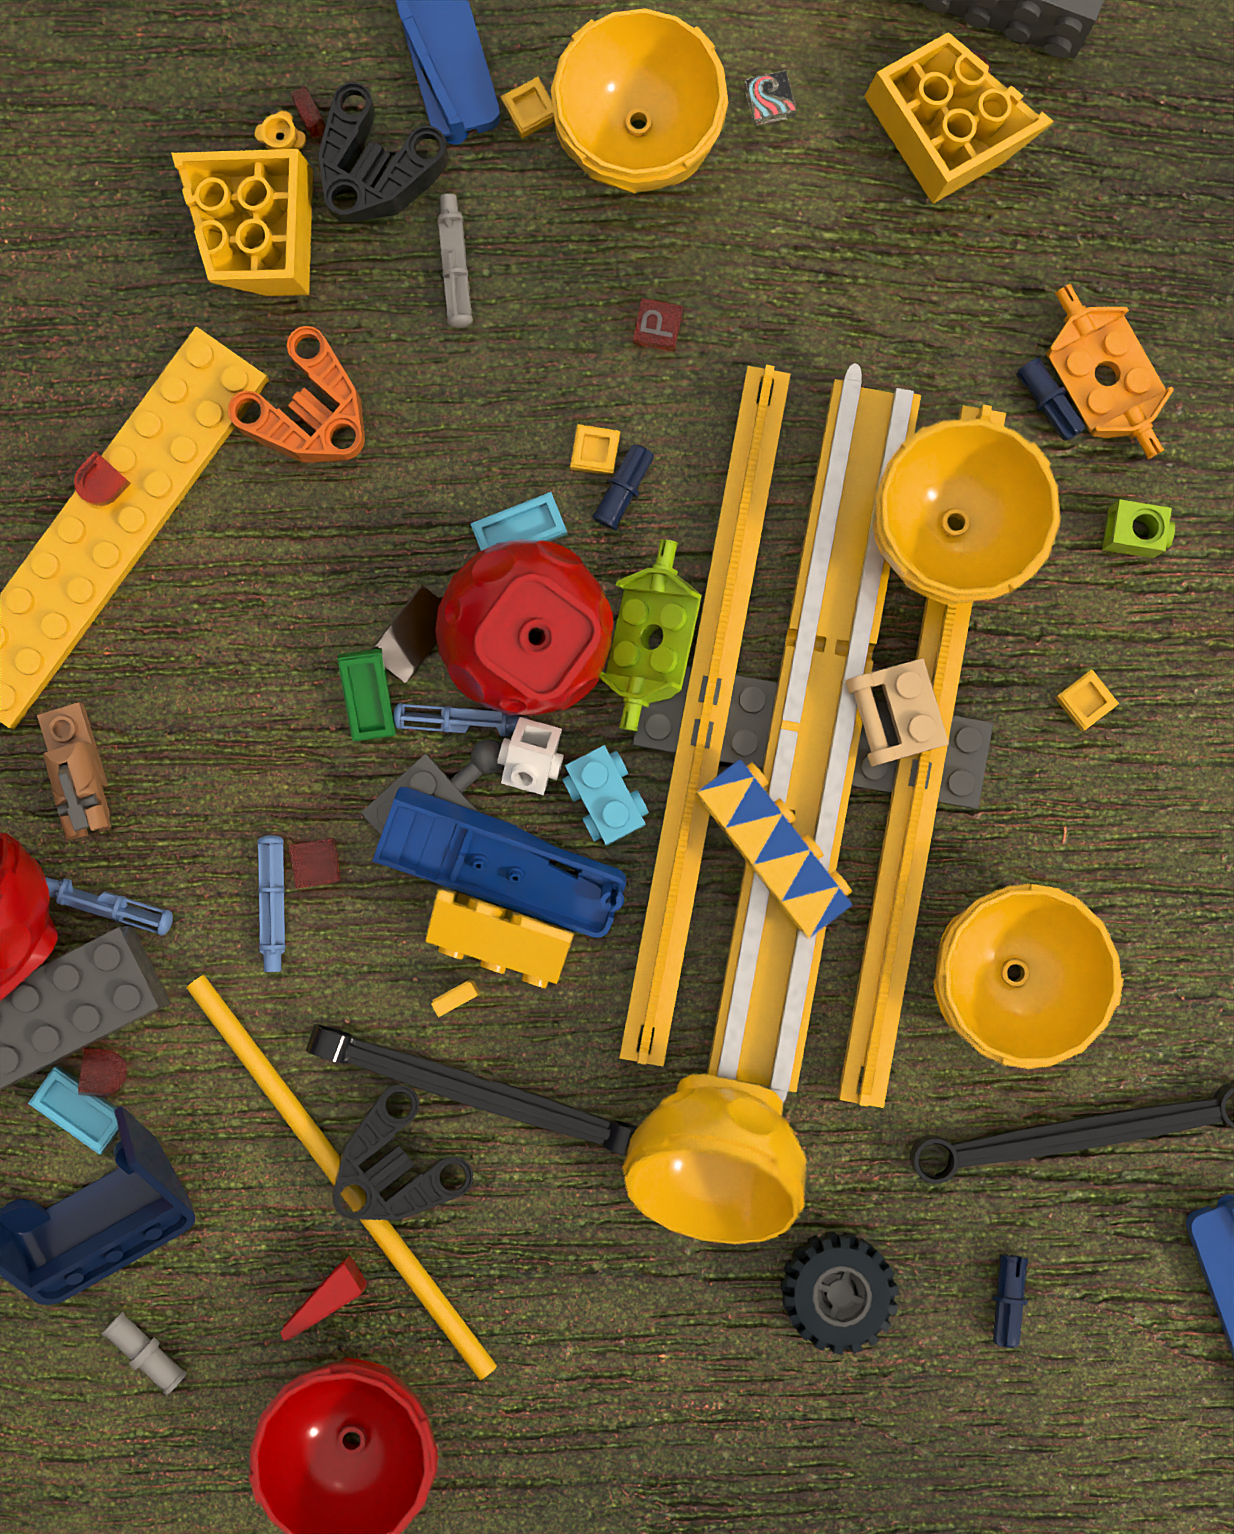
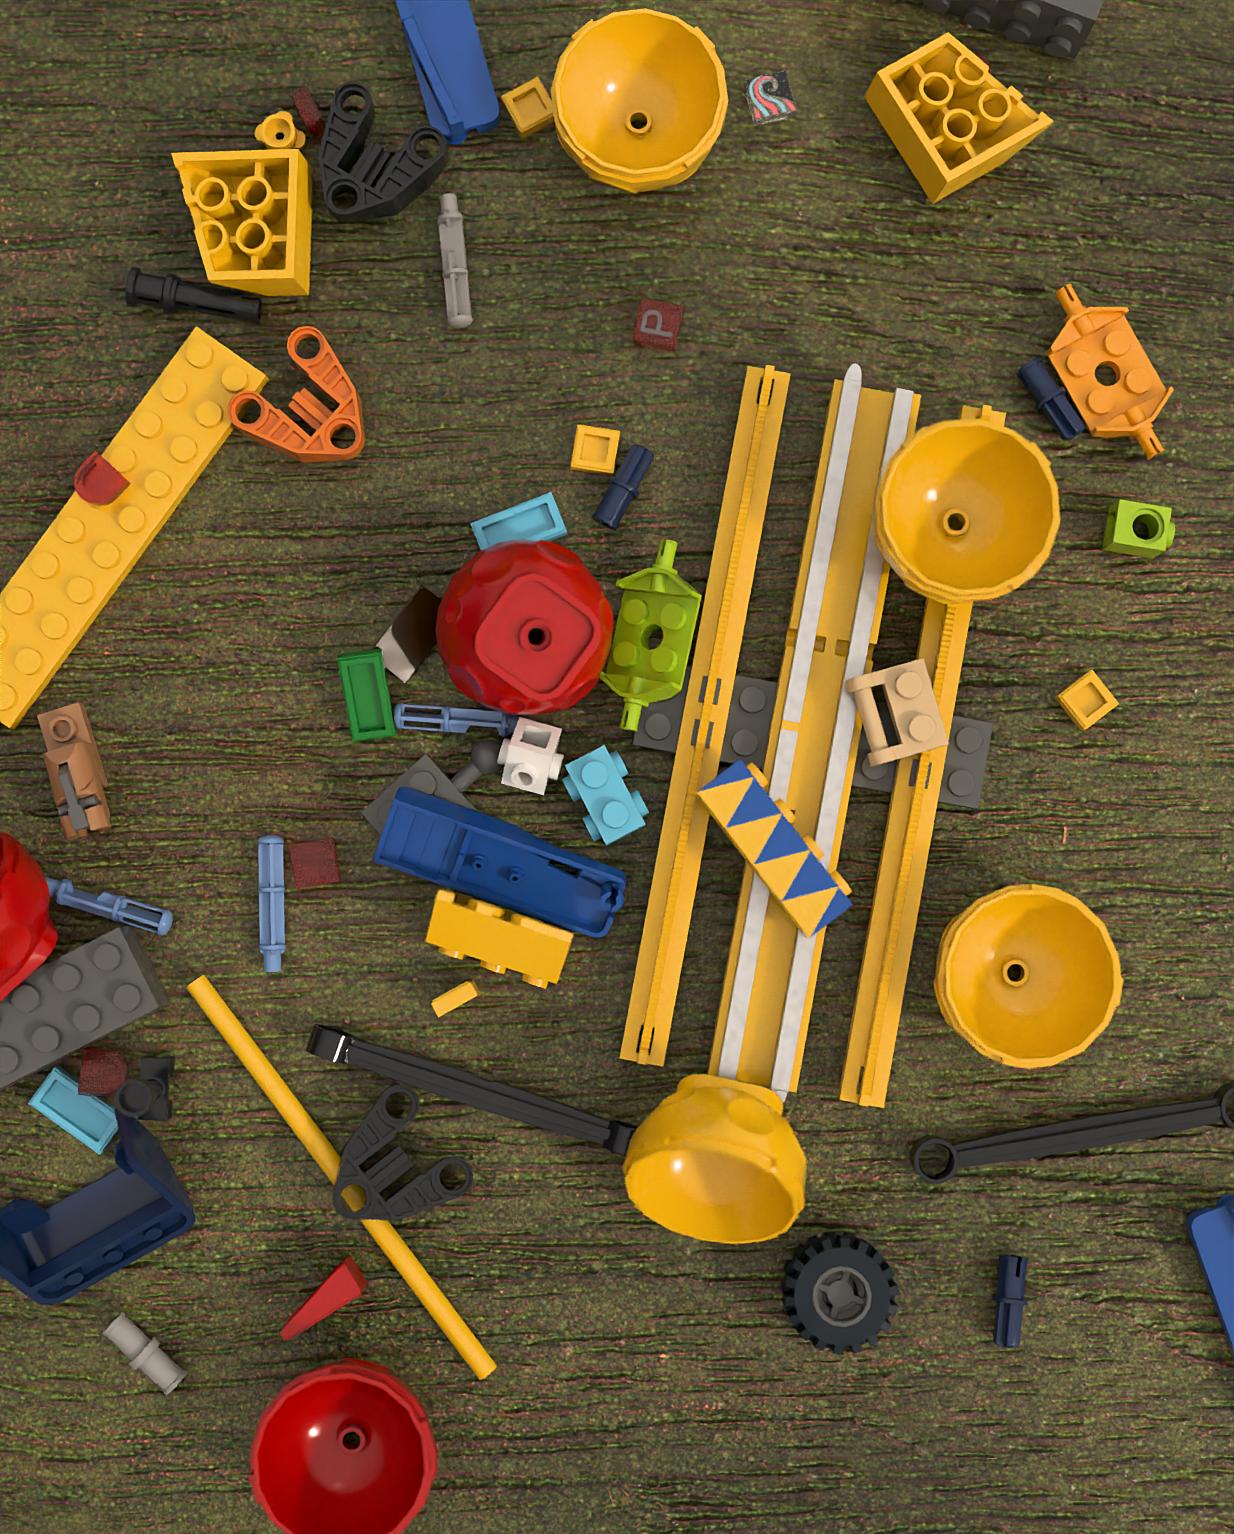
(149, 1094): none -> black bar
(174, 294): none -> black pin

